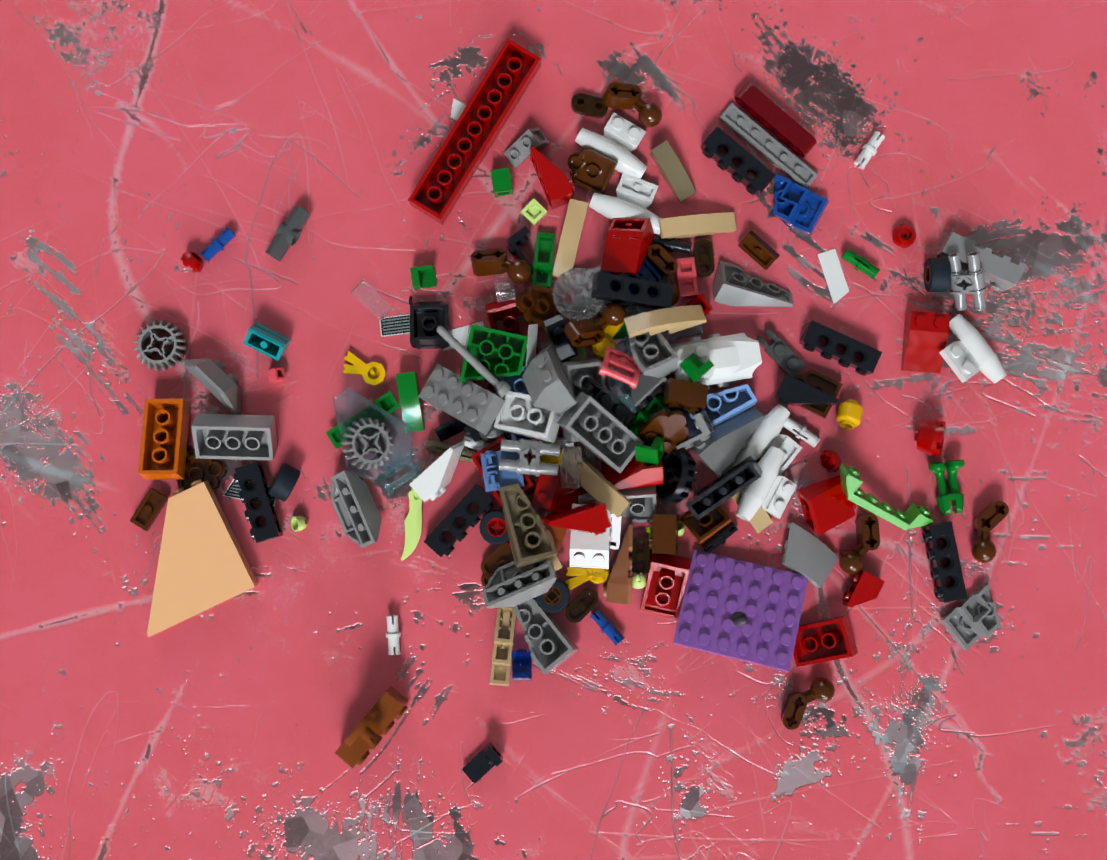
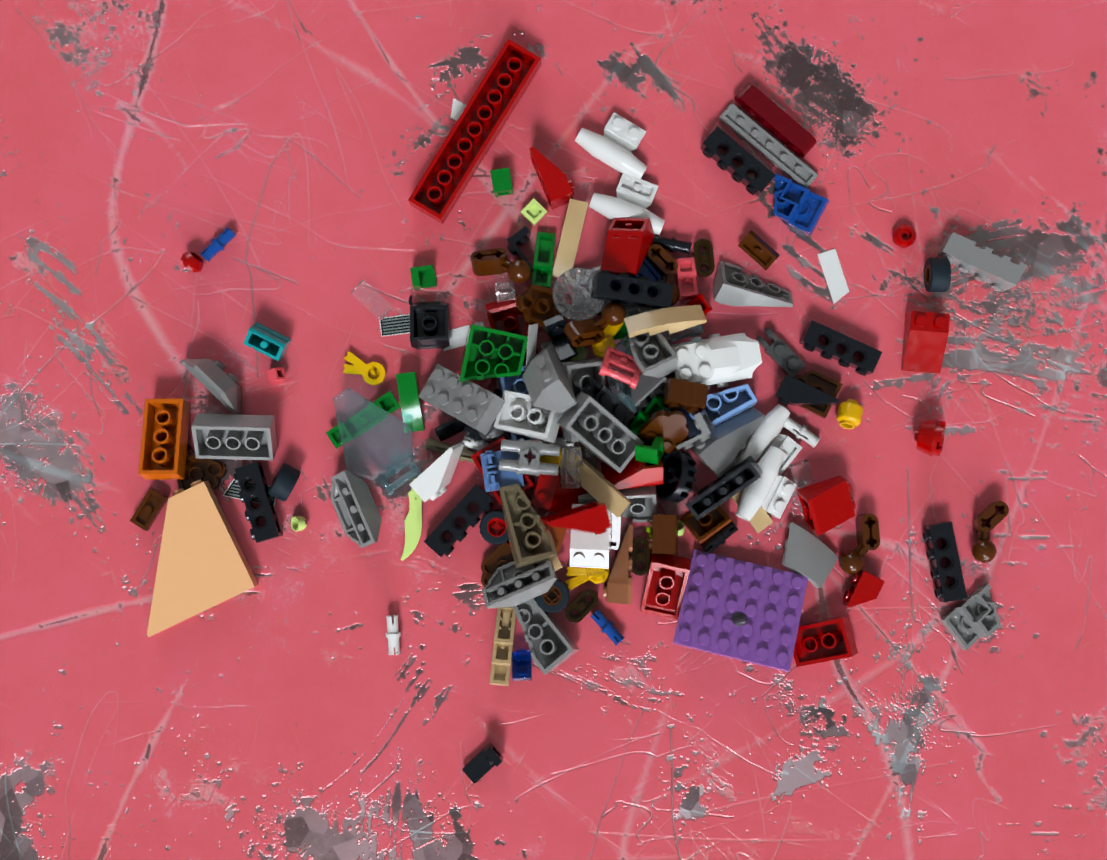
(145, 351): light grey gear -> none
(288, 233): dark grey piece -> none
(368, 731): dark orange brick -> none
(380, 451): light grey gear -> none
(499, 386): light grey piece -> none
(521, 148): light grey bracket -> none
(588, 107): dark brown plate -> none
(592, 170): reddish brown plate -> none
(628, 97): reddish brown beam -> none
(638, 580): yellowish green hinge -> none
(673, 171): dark tan slope -> none
(695, 367): green panel -> none
(697, 225): tan slope -> none
(820, 690): reddish brown beam -> none
(830, 460): red plate -> none
(860, 263): green pin -> none
(869, 150): white pin -> none
(912, 518): bright green slope -> none
(954, 496): green piece -> none
(967, 281): light grey pin -> none
(971, 353): white plate -> none

